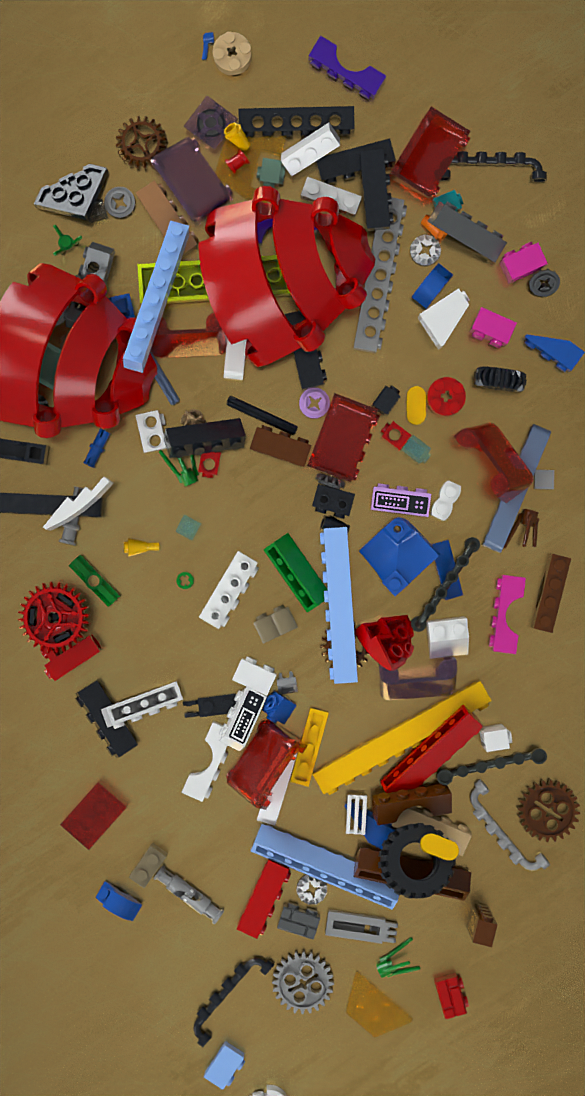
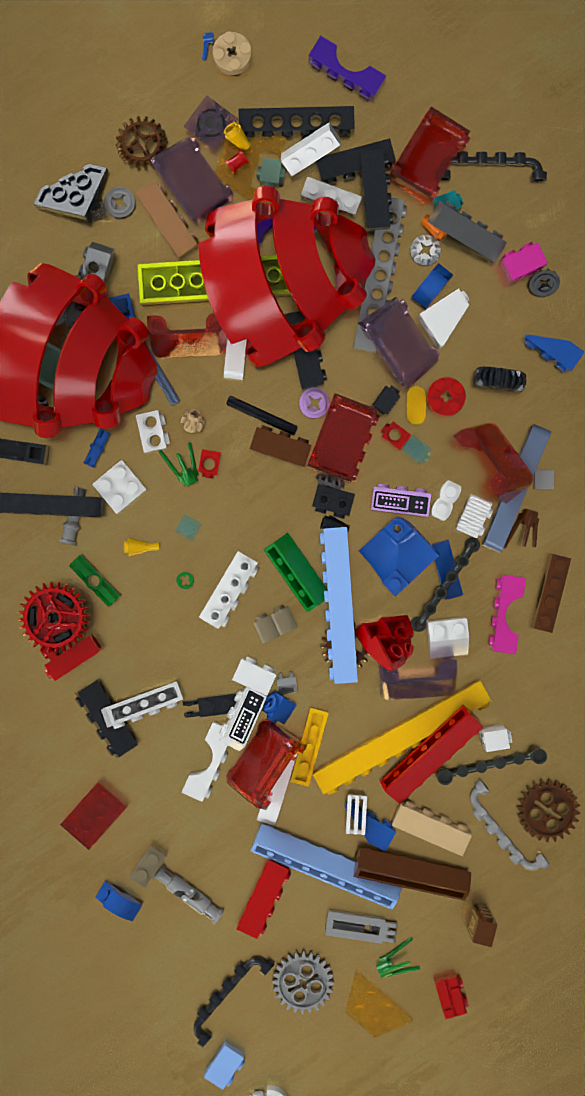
(65, 242): green plant -> none
(72, 508): white slope -> none
(119, 486): none -> white brick
(156, 297): light blue brick -> none
(204, 438): black brick -> none
(298, 920): dark grey brick -> none
(307, 897): white gear -> none
(389, 806): reddish brown arch -> none
(393, 872): black tyre -> none
(400, 342): none -> windscreen
(439, 847): yellow tile -> none
(474, 516): none -> white brick
(492, 328): dark pink brick -> none

